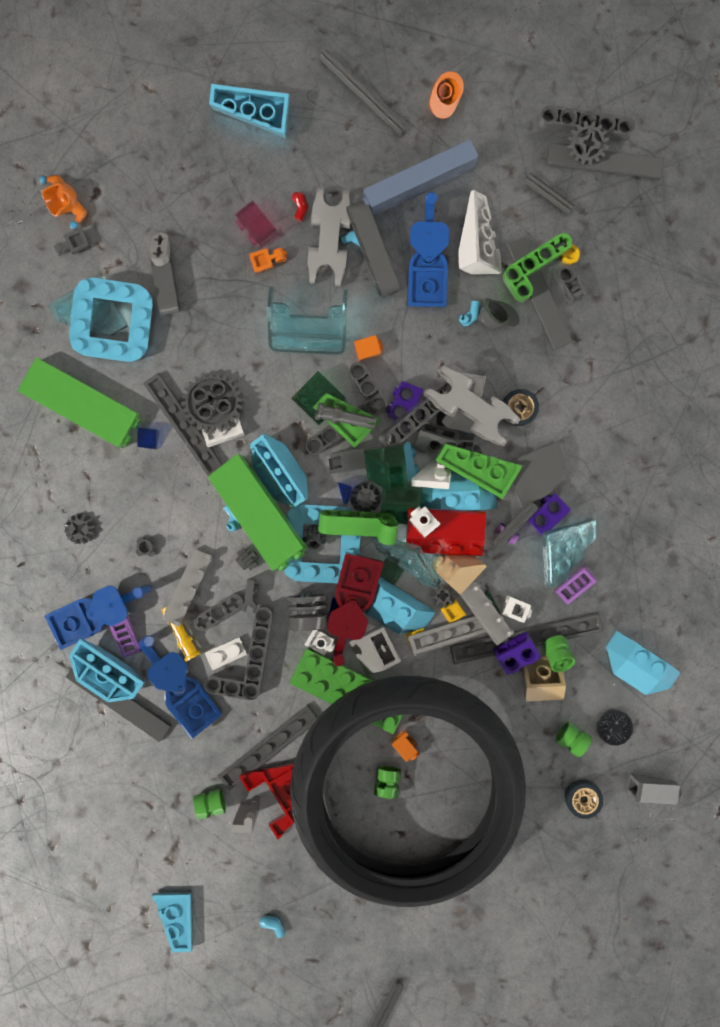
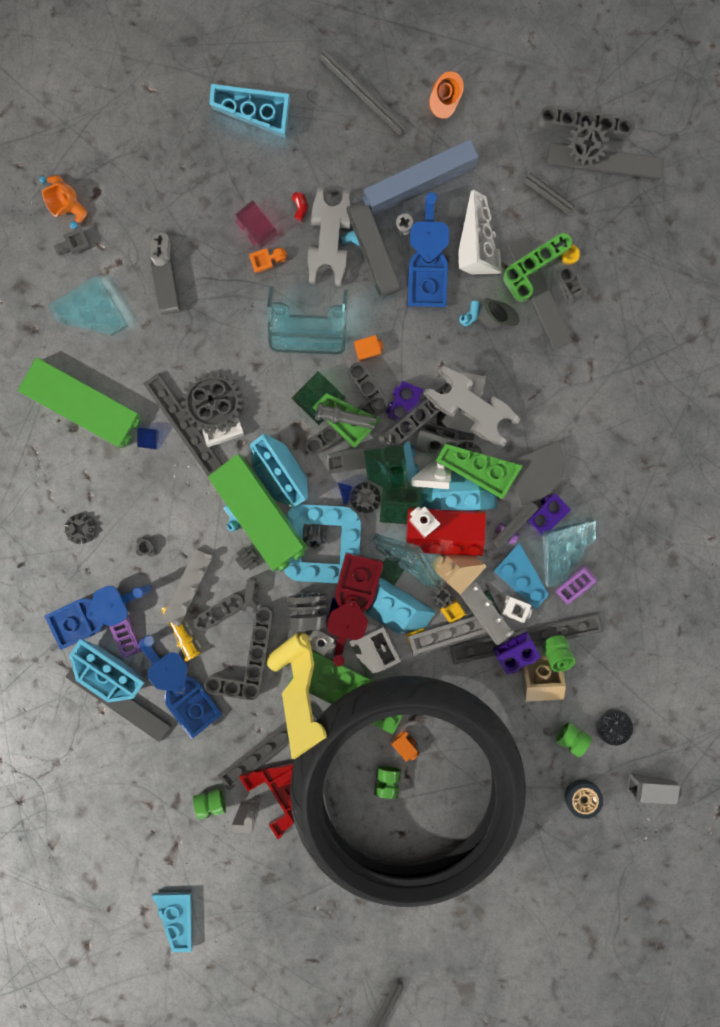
(82, 319): medium azure plate -> none
(226, 653): white plate -> none
(274, 923): medium azure arm -> none
(301, 728): none -> light yellow door
(359, 523): bright green beam -> none
(405, 218): none -> light grey bush
(521, 576): none -> dark azure wing
(529, 403): wheel -> none
(639, 666): medium azure wedge -> none

